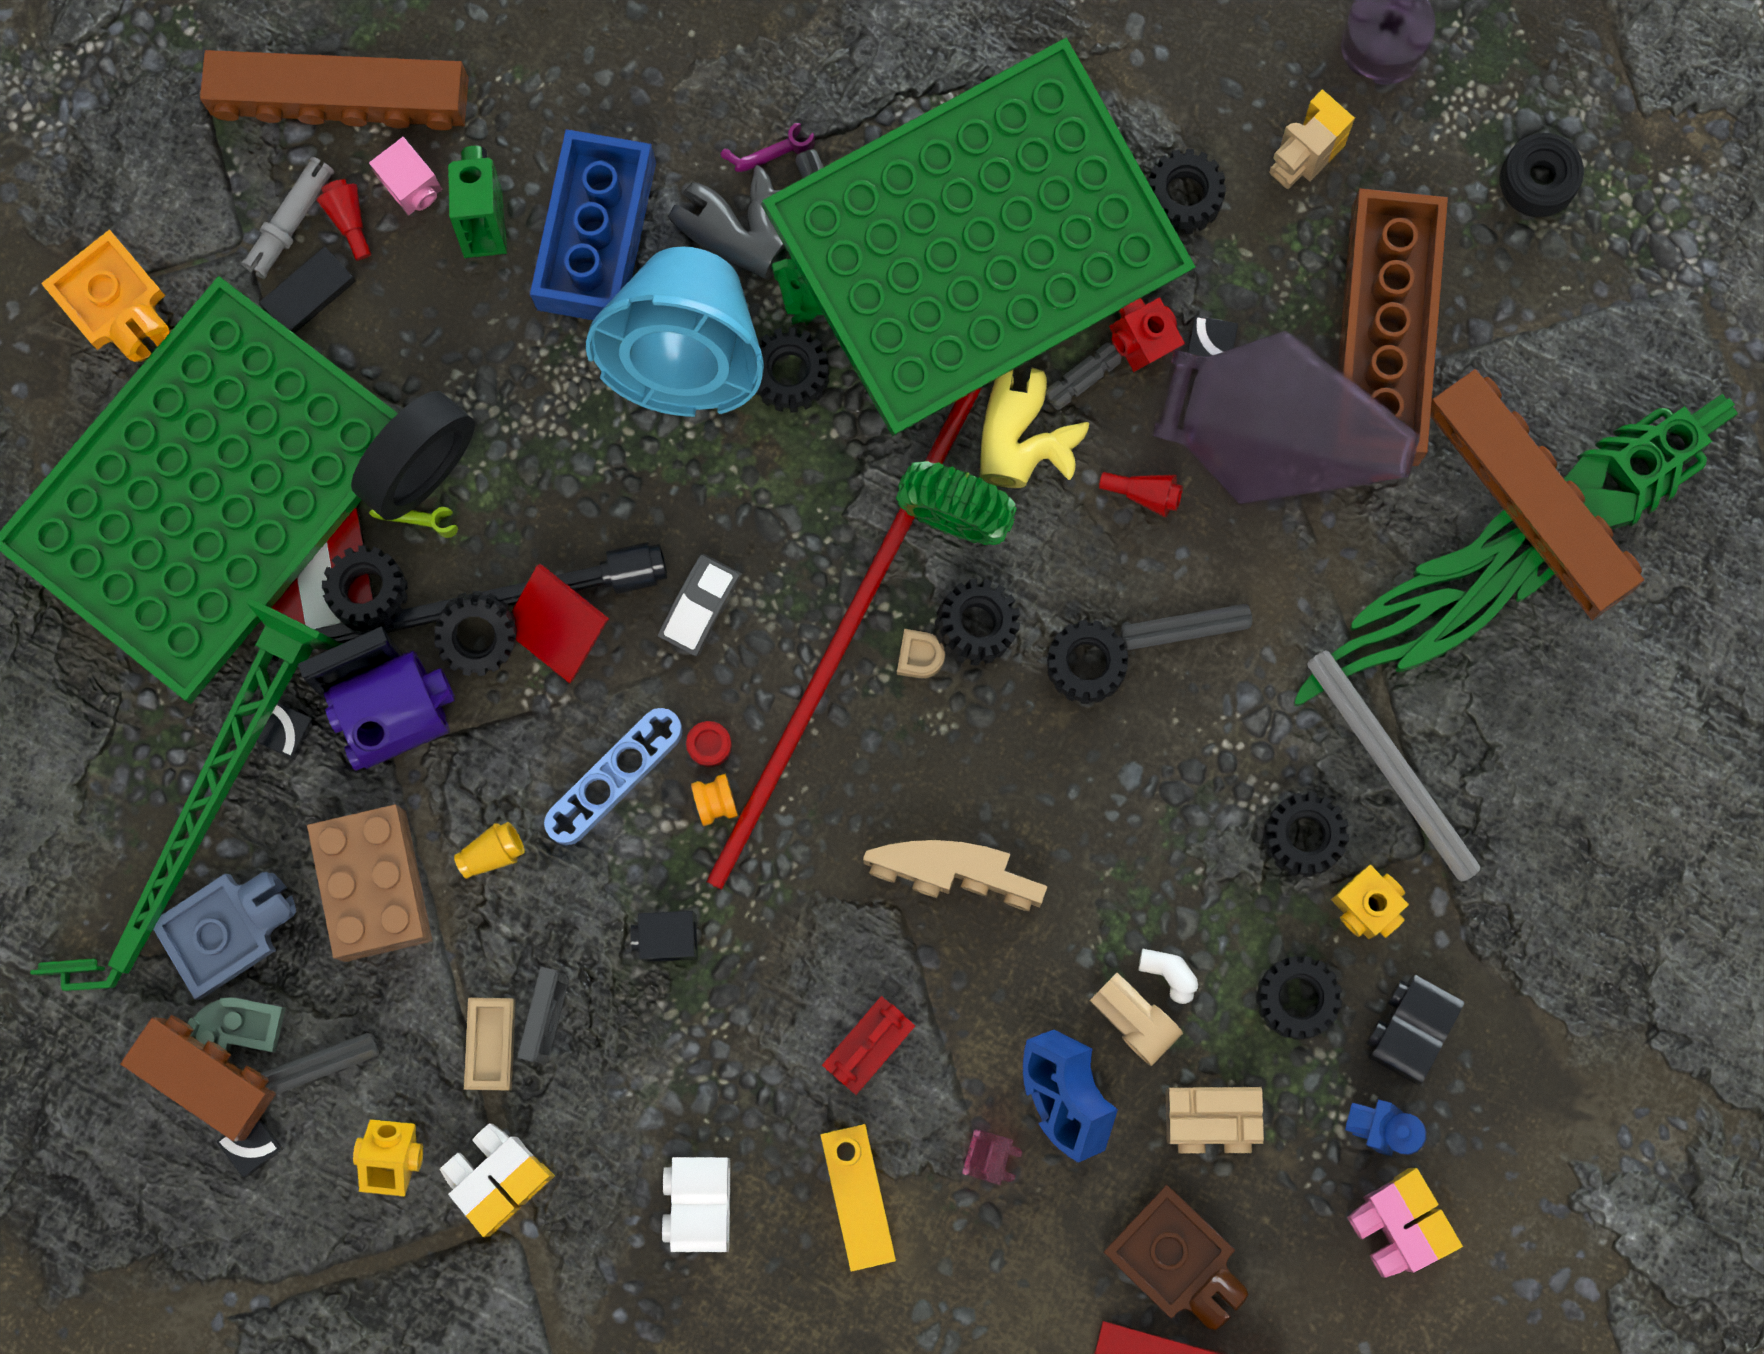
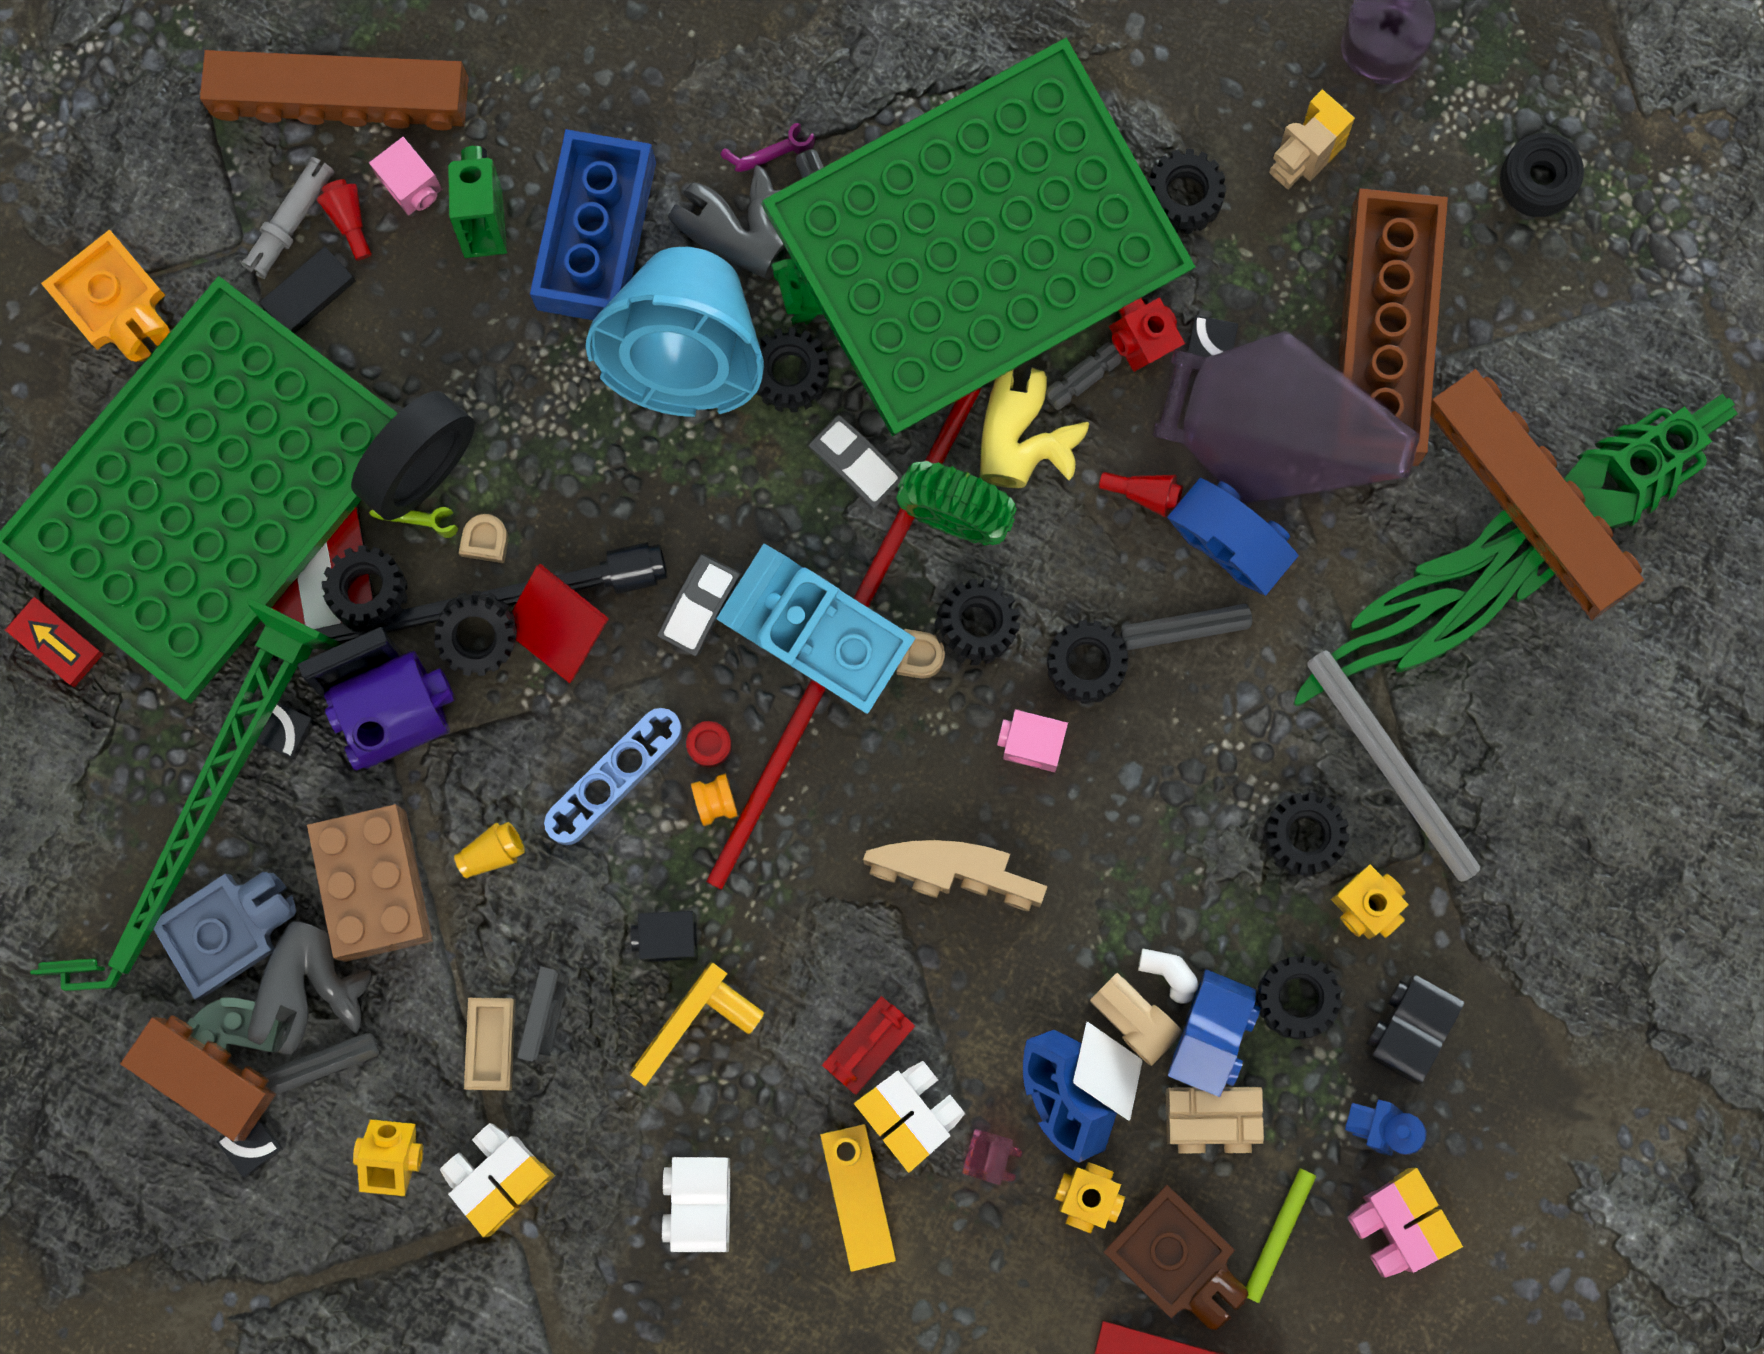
(54, 642): none -> red tile
(282, 989): none -> dark grey piece
(484, 539): none -> tan tile
(707, 990): none -> yellow piece
(815, 628): none -> medium azure piece
(855, 461): none -> slope
(898, 1097): none -> white hips
(1032, 740): none -> bright pink brick
(1071, 1191): none -> yellow brick
(1107, 1071): none -> white sticker
(1213, 1034): none -> blue brick
(1233, 535): none -> blue brick
(1279, 1234): none -> lime bar

